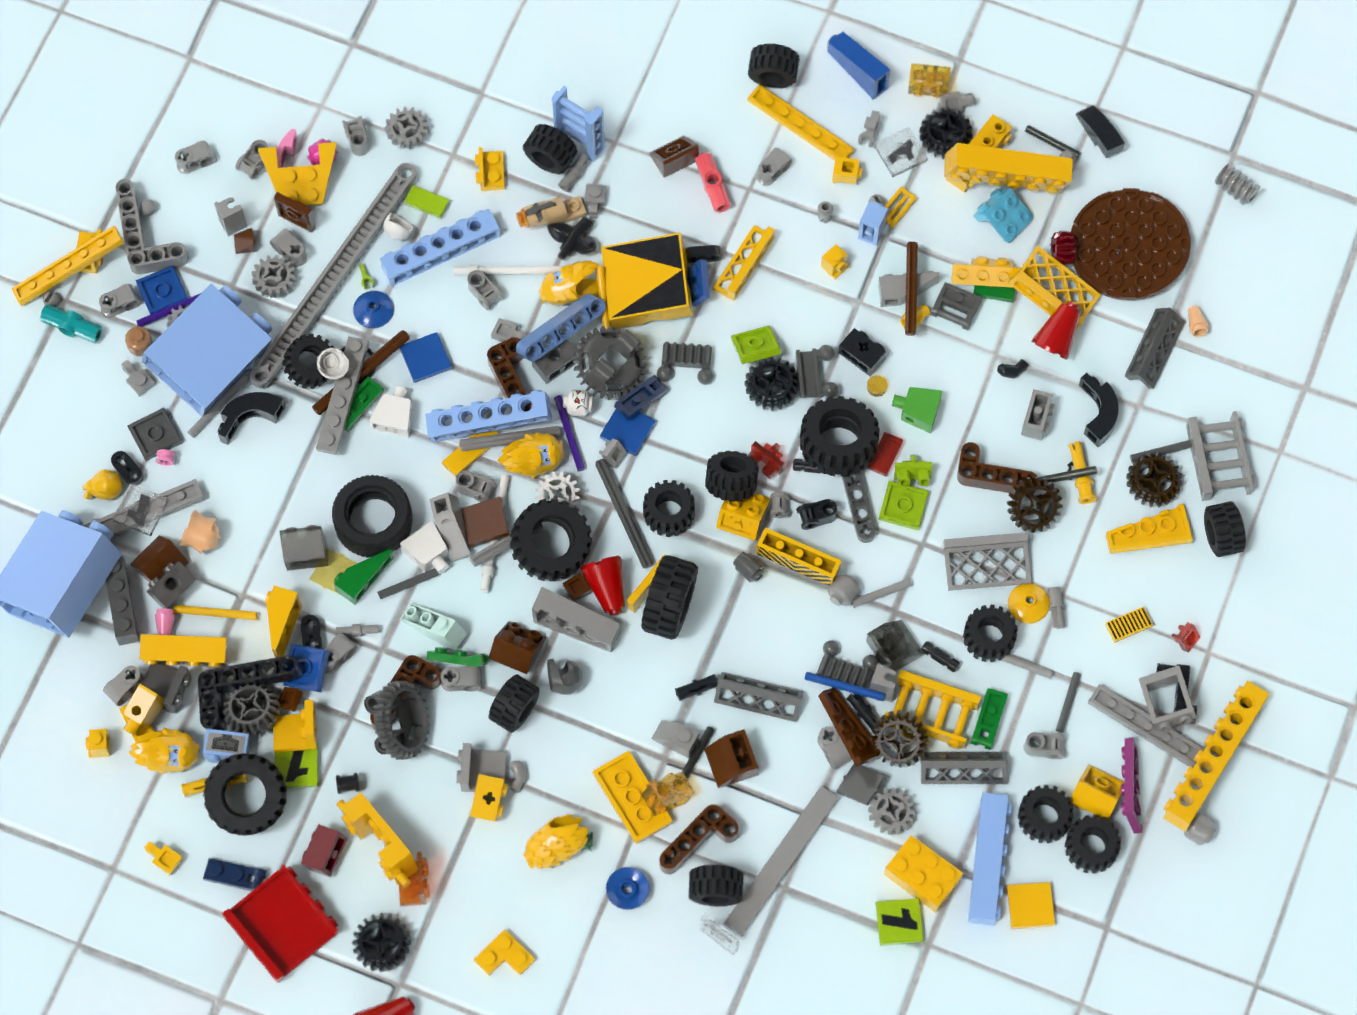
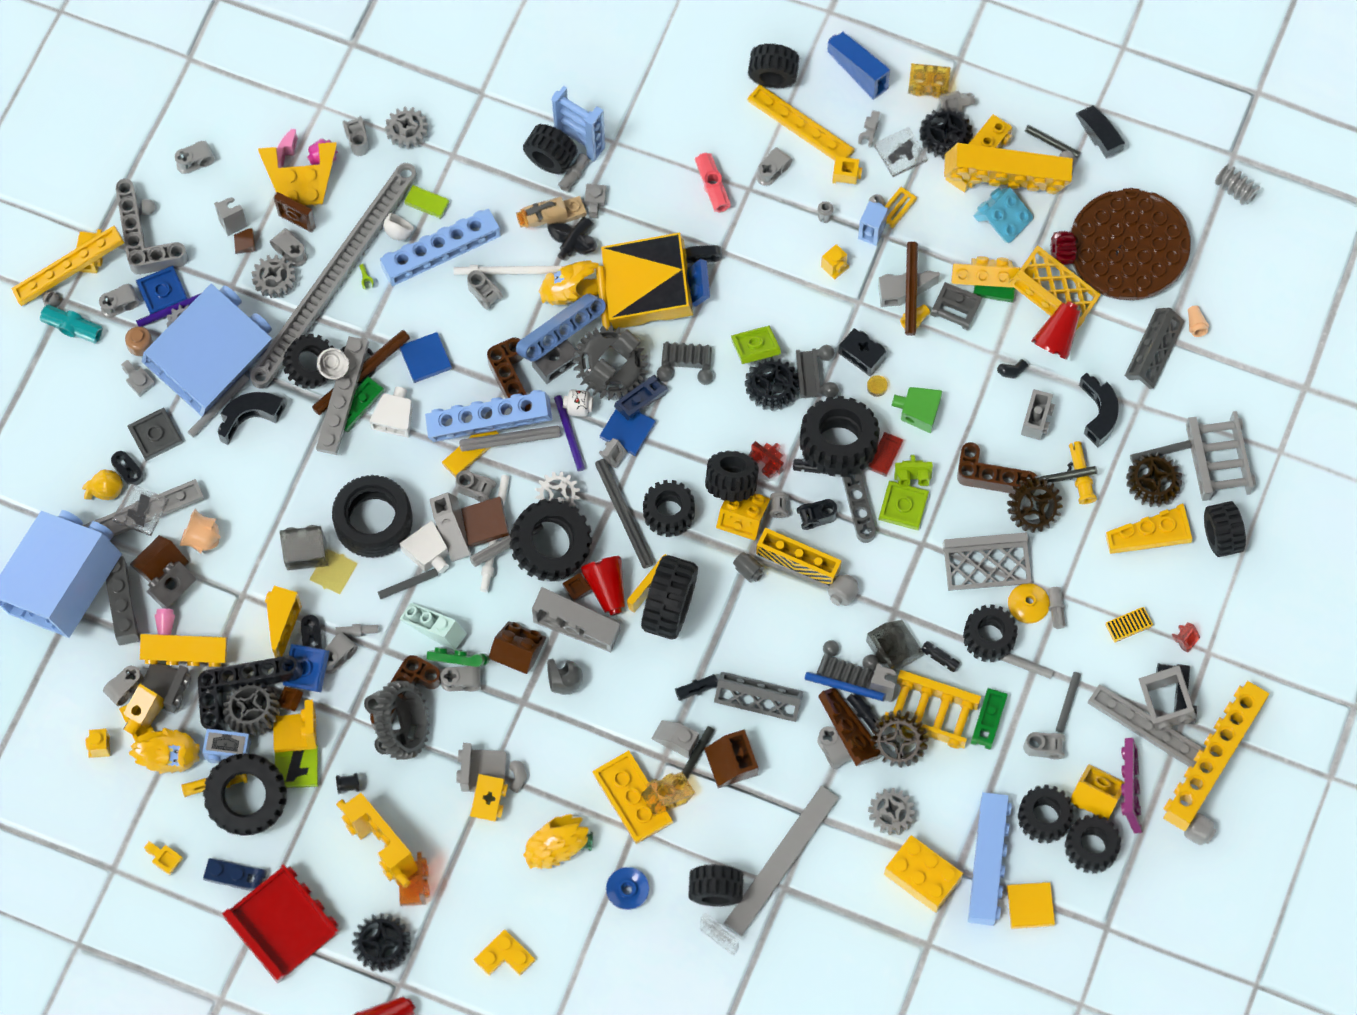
(165, 457): bright pink bush -> none
(215, 612): yellow bar -> none
(250, 161): light grey piece -> none
(324, 850): dark red brick -> none
(359, 577): green slope -> none
(373, 317): blue dish -> none
(490, 170): yellow bracket -> none
(505, 330): light grey plate -> none
(514, 703): black tyre -> none
(533, 455): yellow head -> none
(675, 155): reddish brown slope -> none
(695, 841): reddish brown beam -> none
(748, 265): yellow fence -> none
(860, 784): dark grey piece -> none
(881, 592): light grey bar -> none
(899, 922): lime tile -> none
(966, 760): dark grey fence -> none

